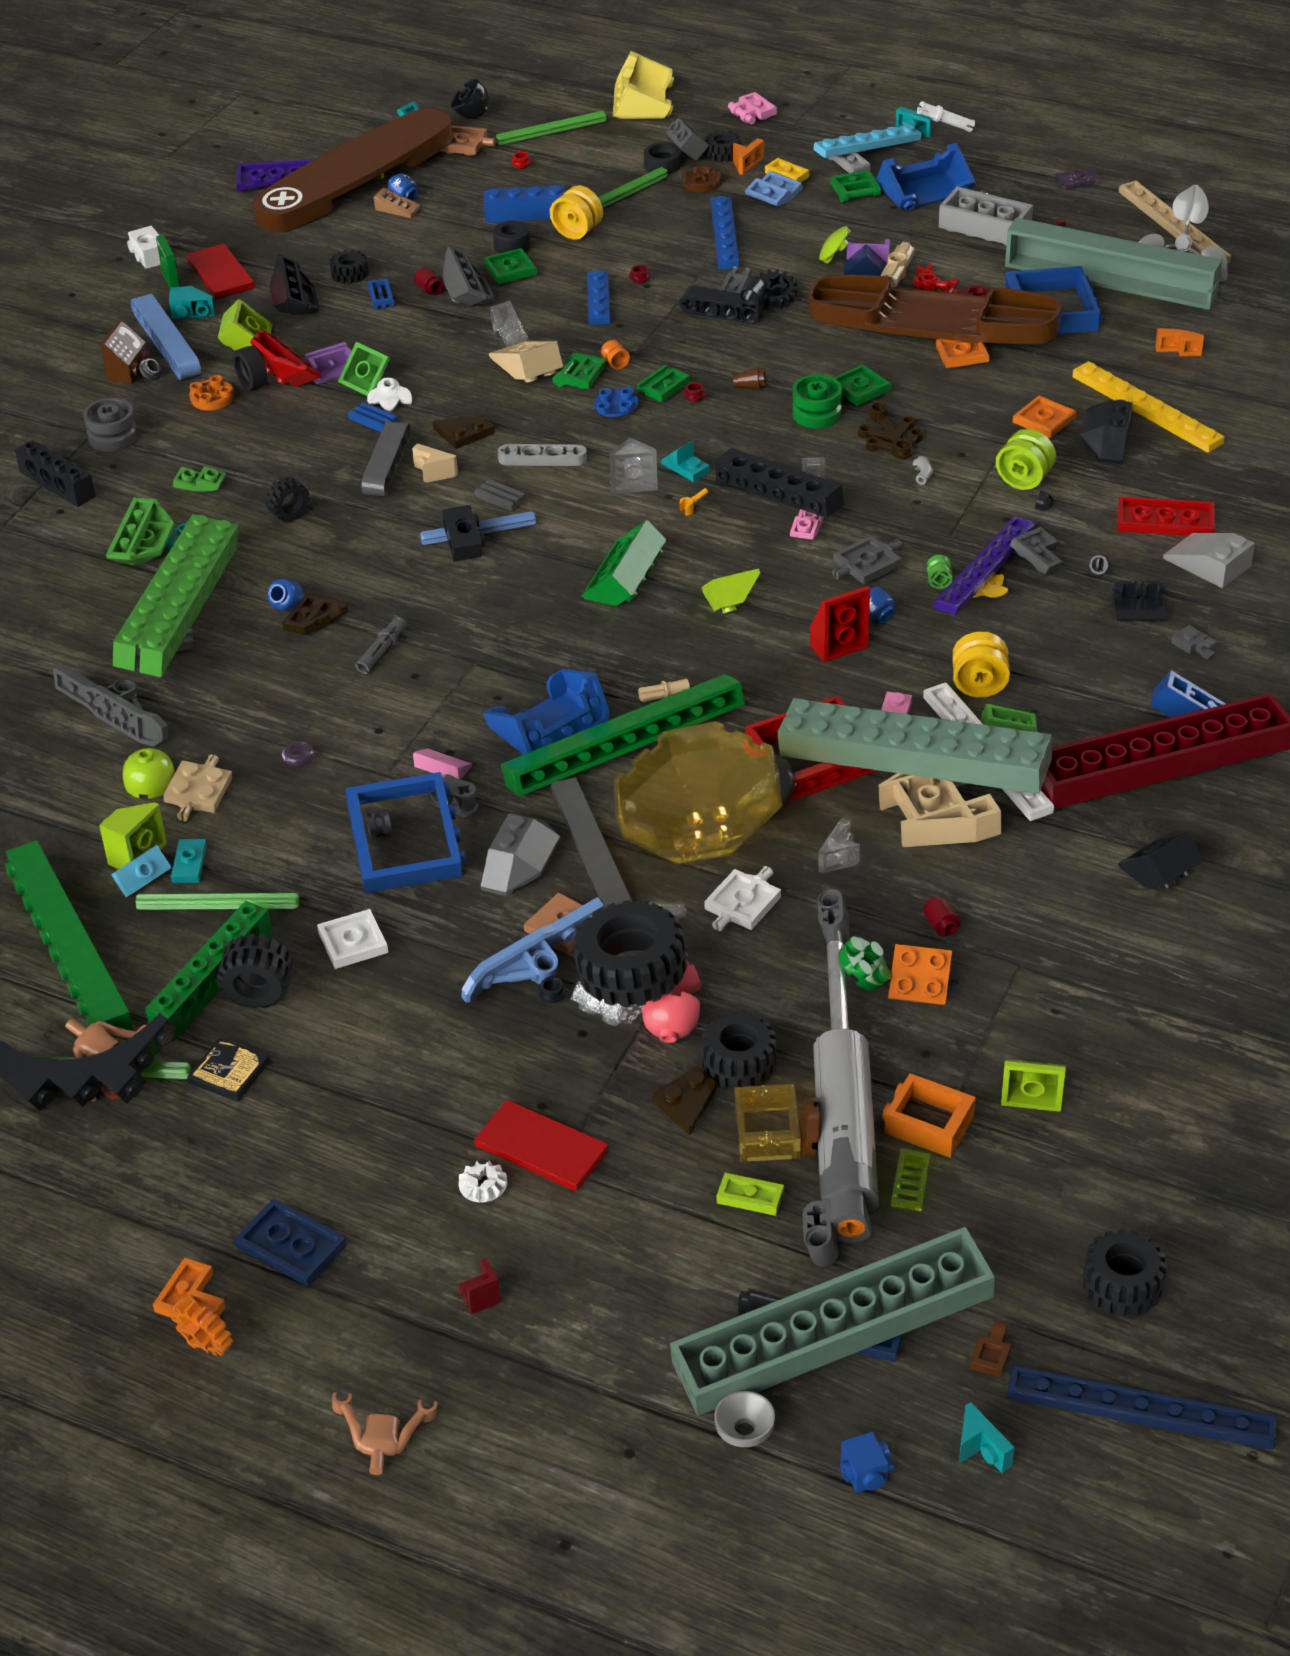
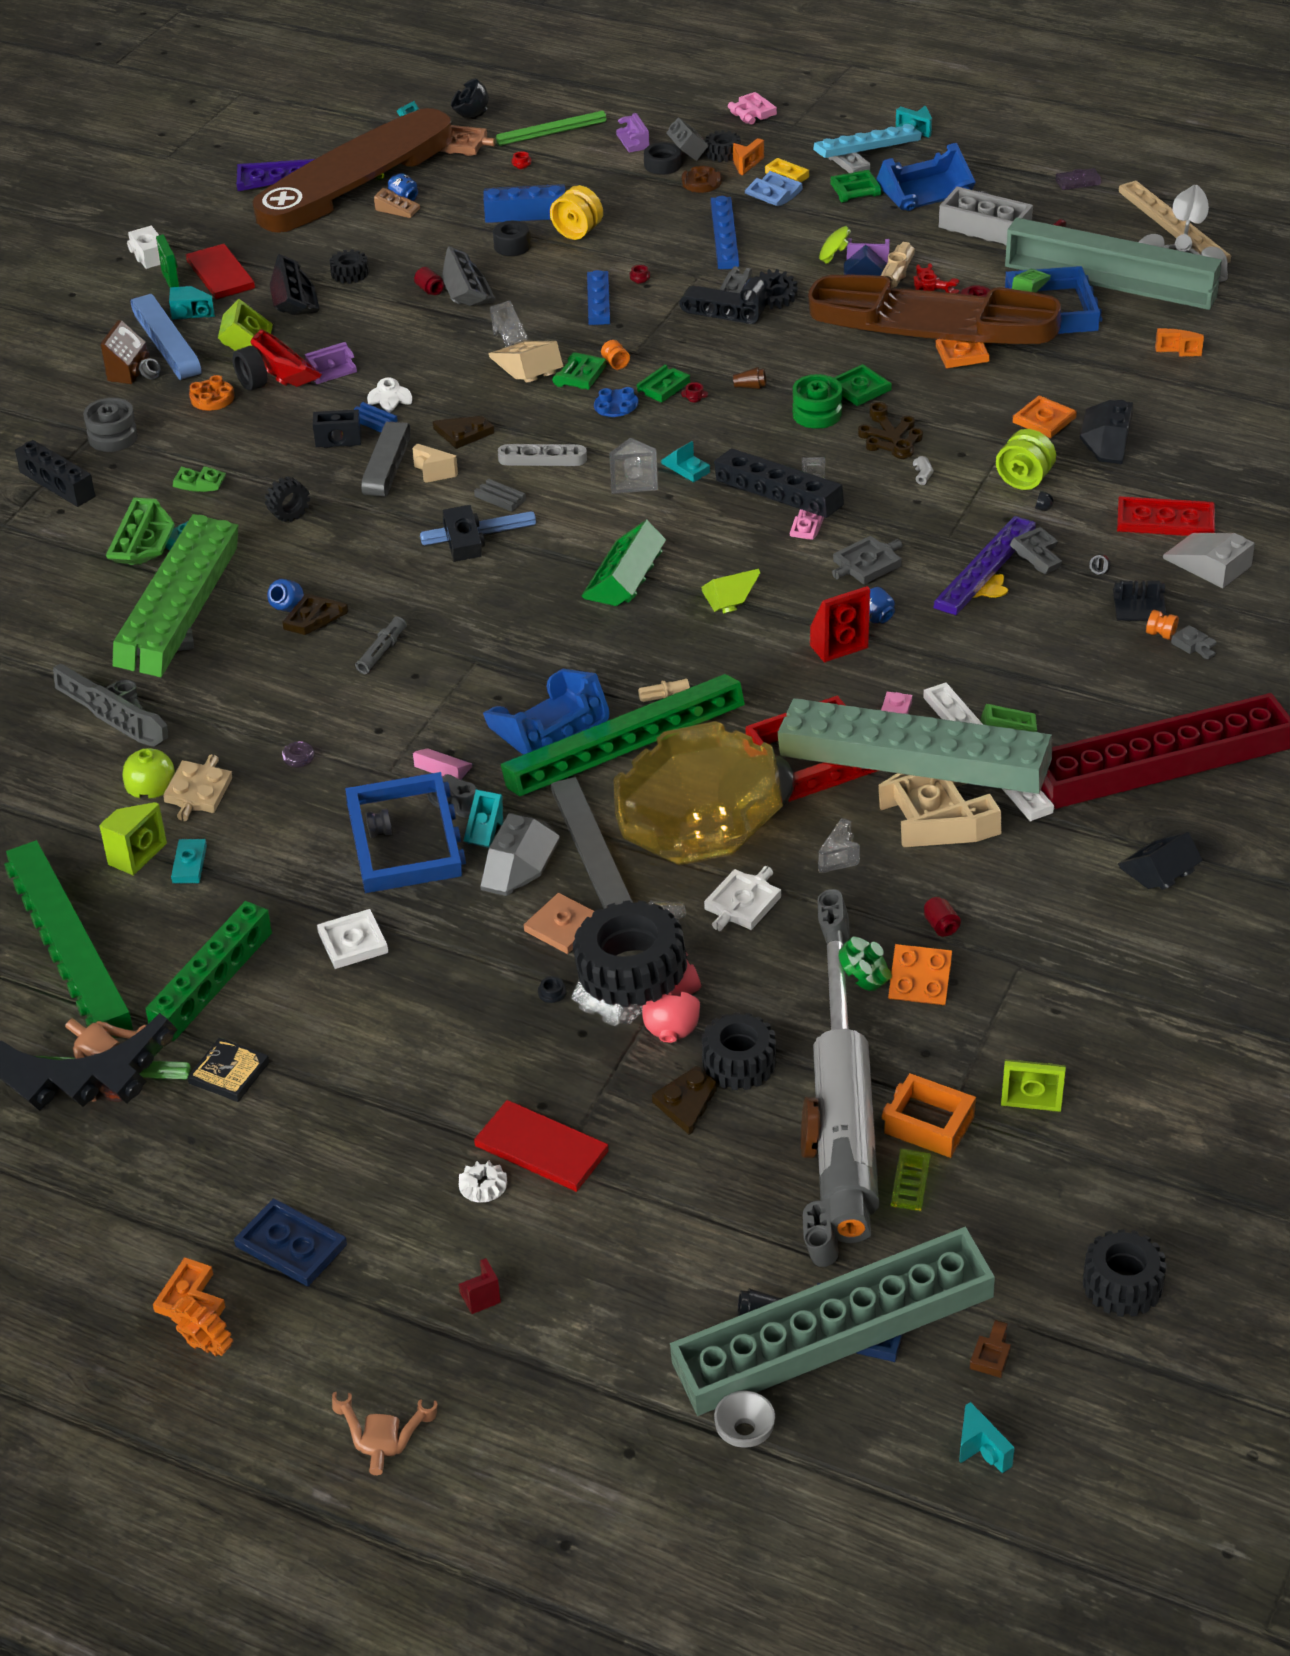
(141, 871): medium azure plate -> none
(215, 901): bright green axle -> none
(255, 971): black tyre -> none
(327, 422): none -> black brick
(363, 369): bright green slope -> none
(383, 302): blue tile -> none
(484, 818): none -> teal slope
(510, 266): green plate -> none
(525, 956): medium blue piece -> none
(633, 187): bright green axle -> none
(634, 135): none -> medium lavender hinge
(642, 89): light yellow windscreen -> none
(688, 503): light orange hand -> none
(750, 1194): lime plate -> none
(767, 1144): clear yellow window -> none
(865, 1462): blue brick -> none
(939, 114): white pin -> none
(939, 571): bright green wheel -> none
(980, 664): yellow wheel -> none
(1030, 280): none -> bright green slope
(1142, 1407): dark blue tile -> none
(1149, 407): yellow plate -> none
(1164, 625): none -> orange wheel
(1179, 696): blue slope -> none

